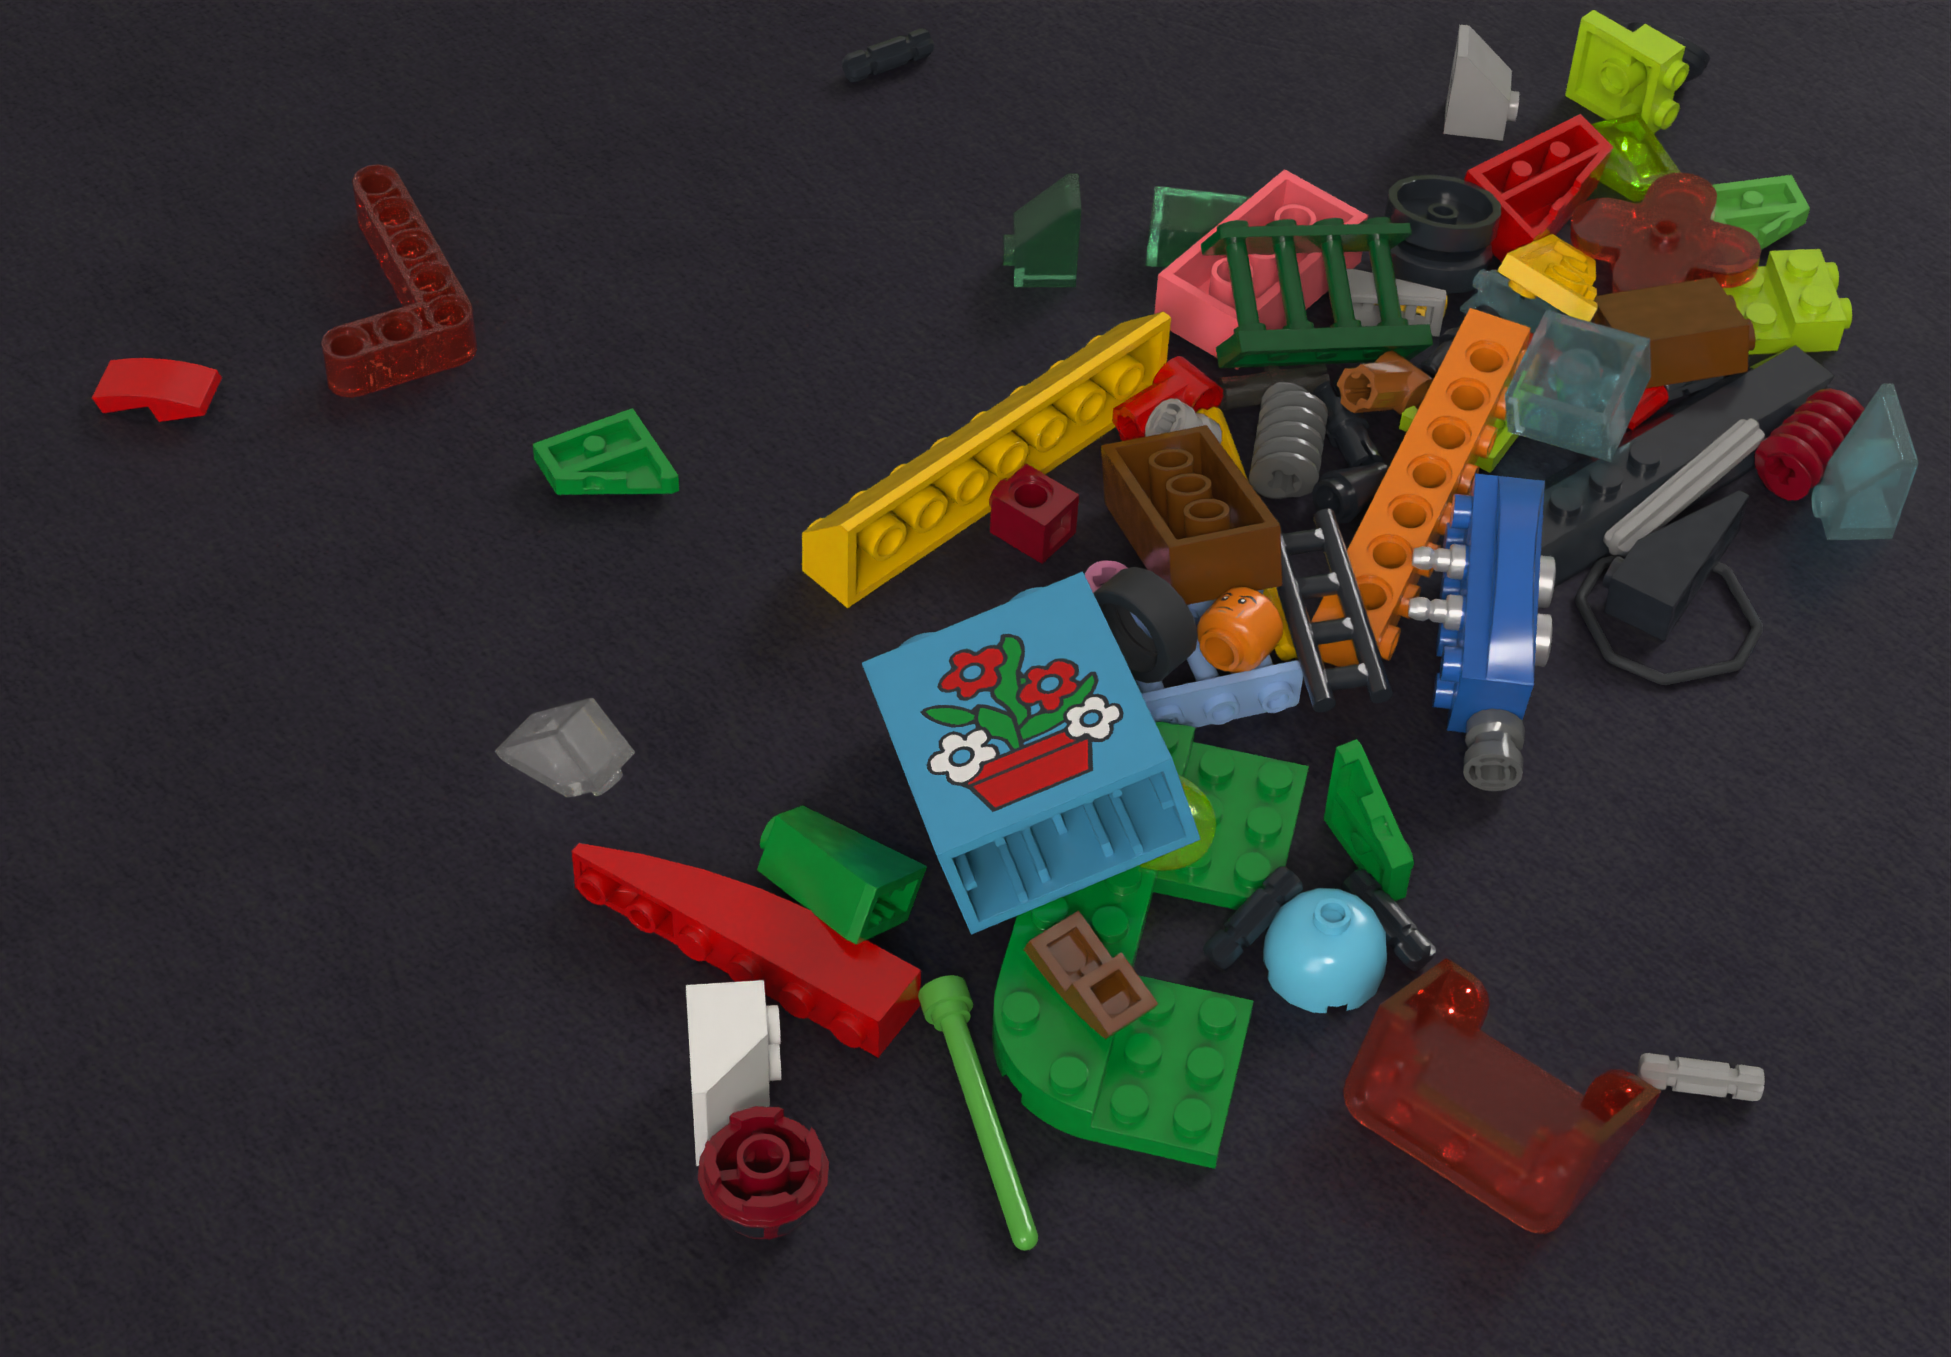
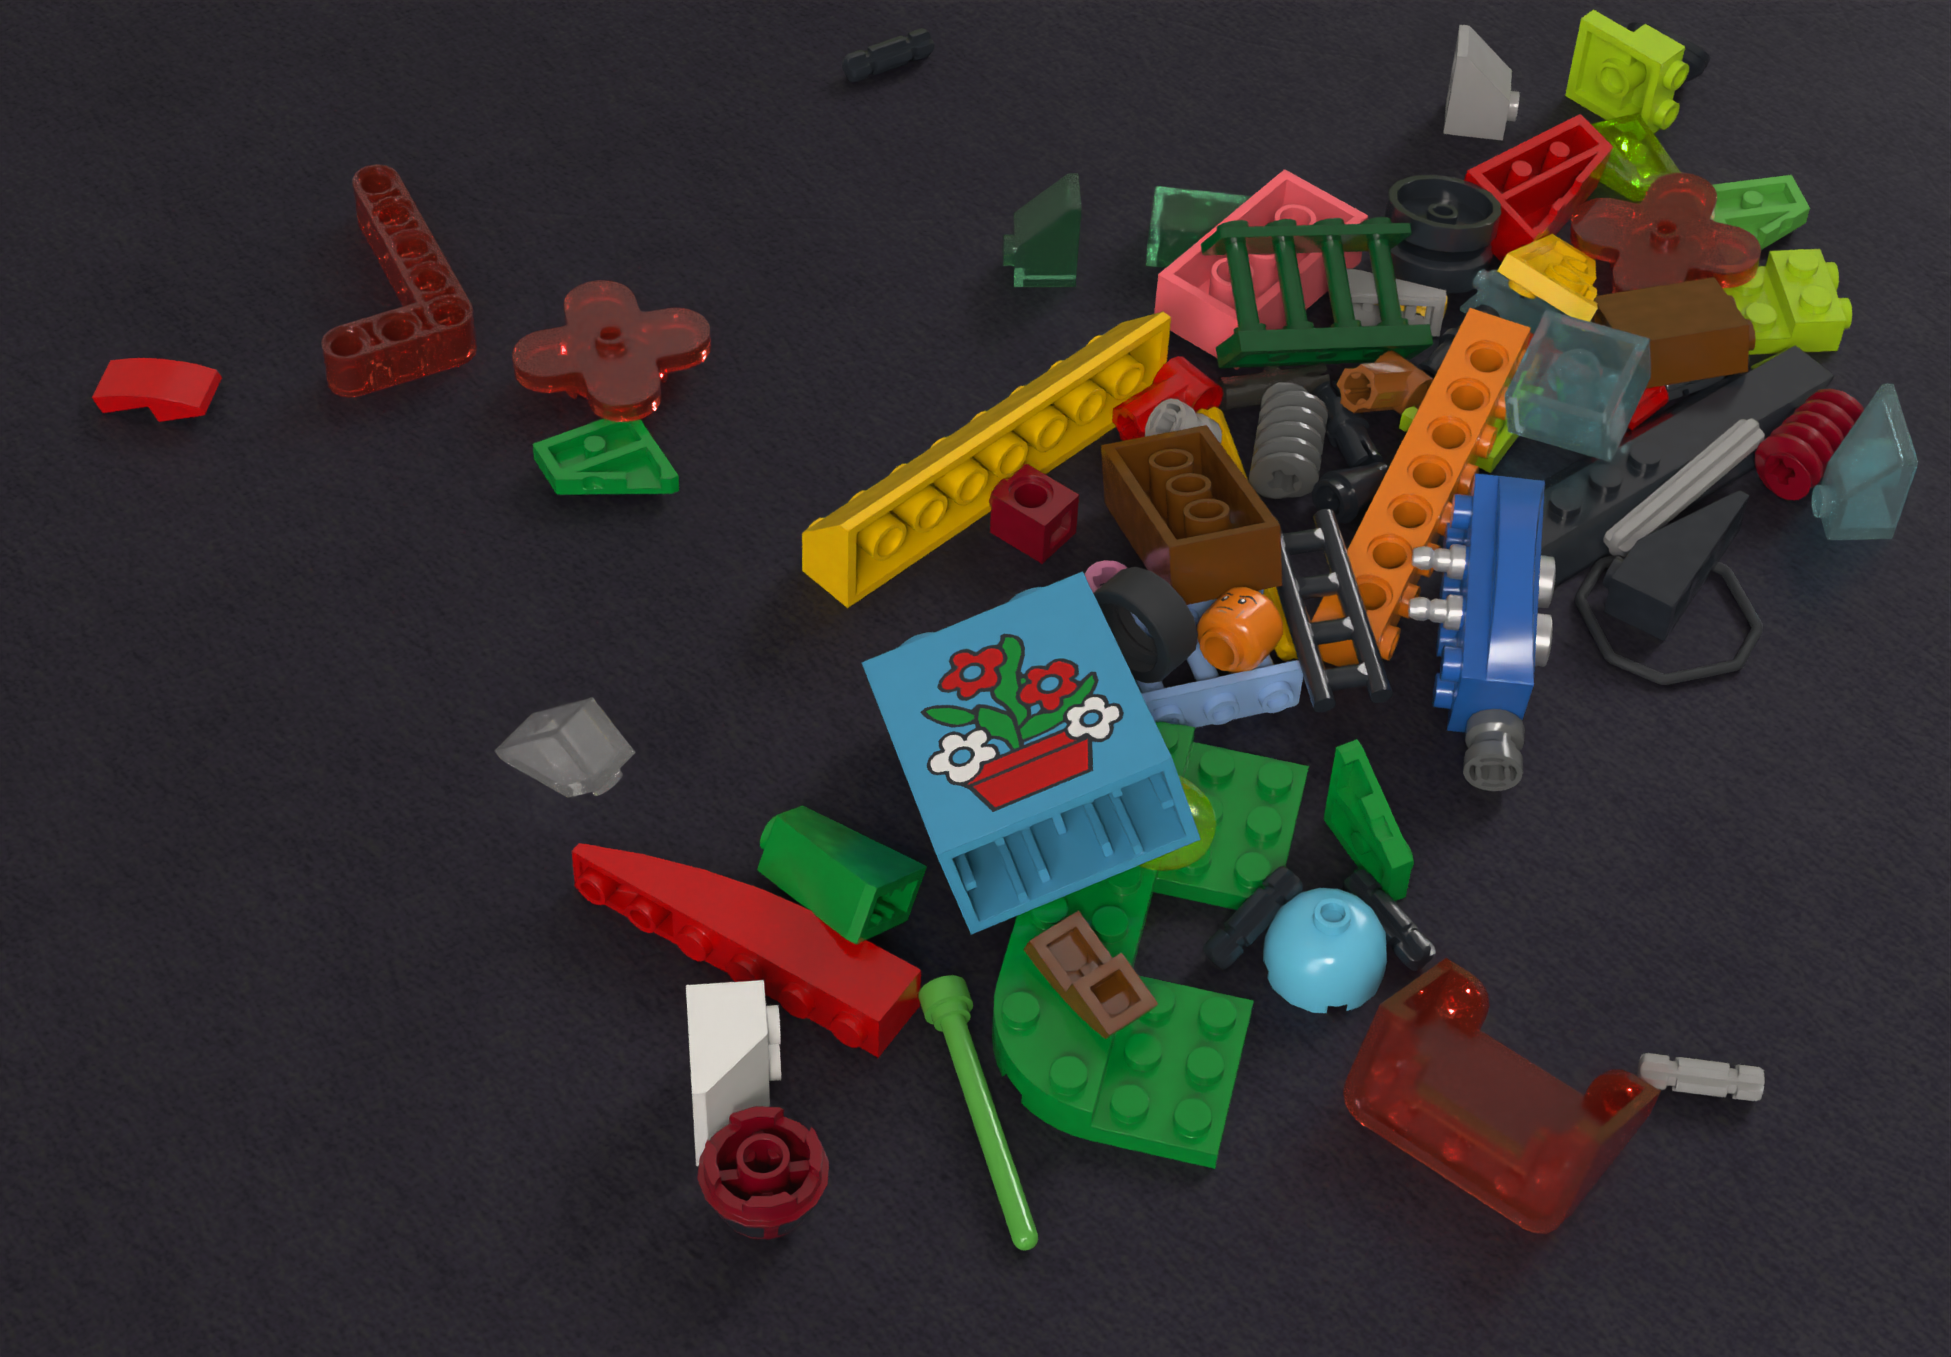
(611, 351): none -> clear red plant

